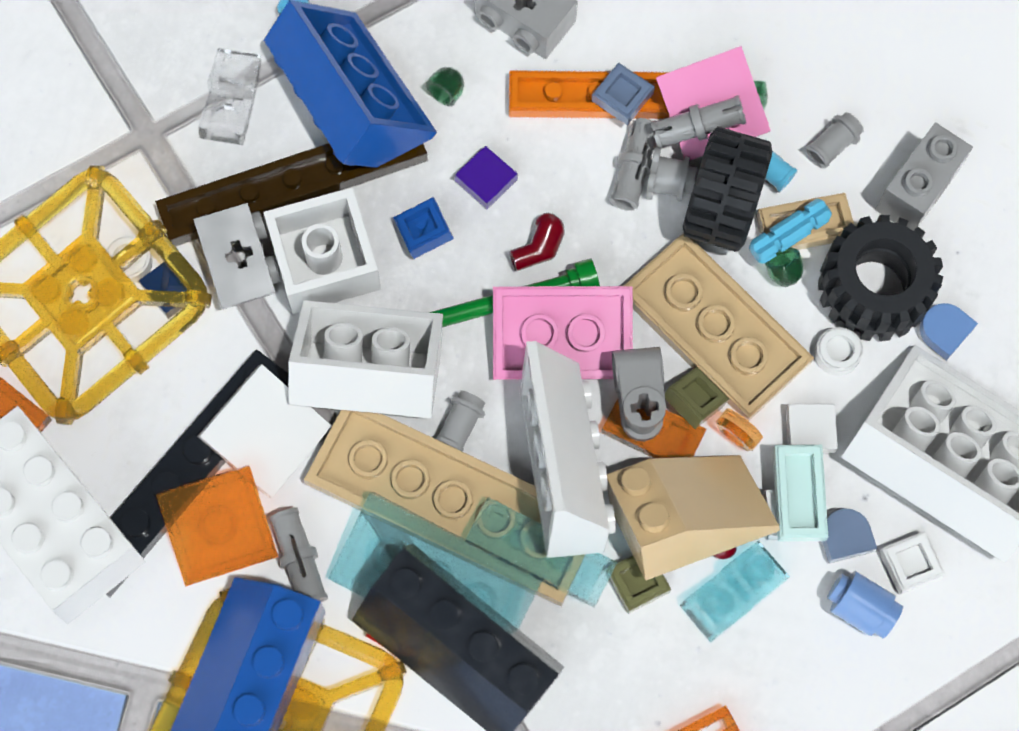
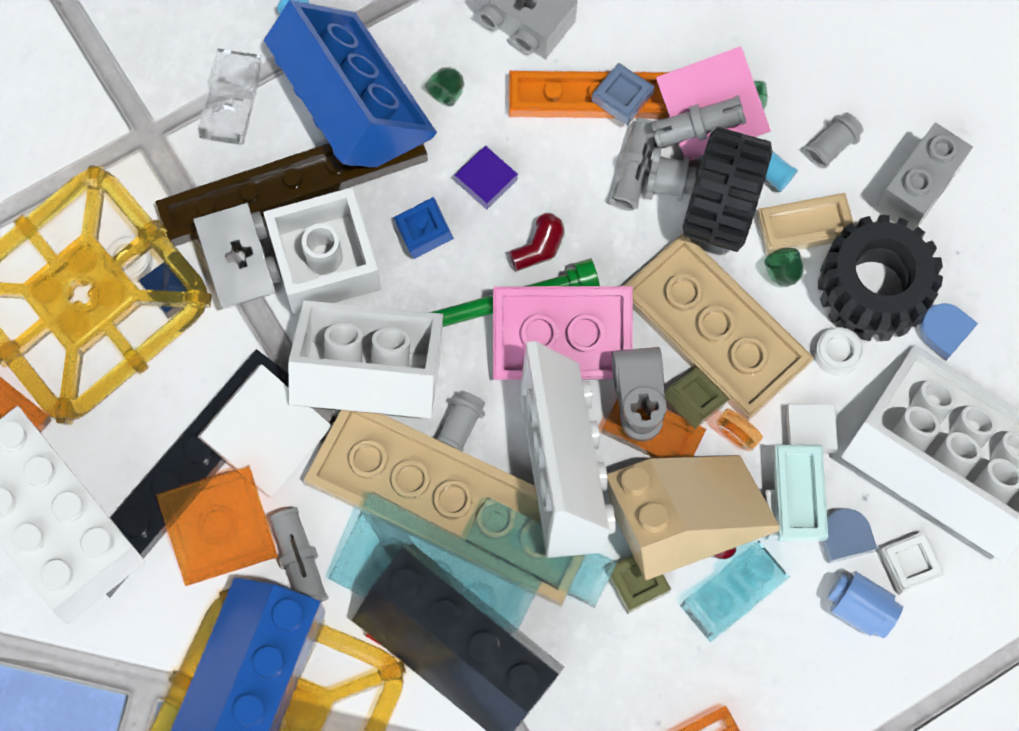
(790, 231): medium azure axle -> none

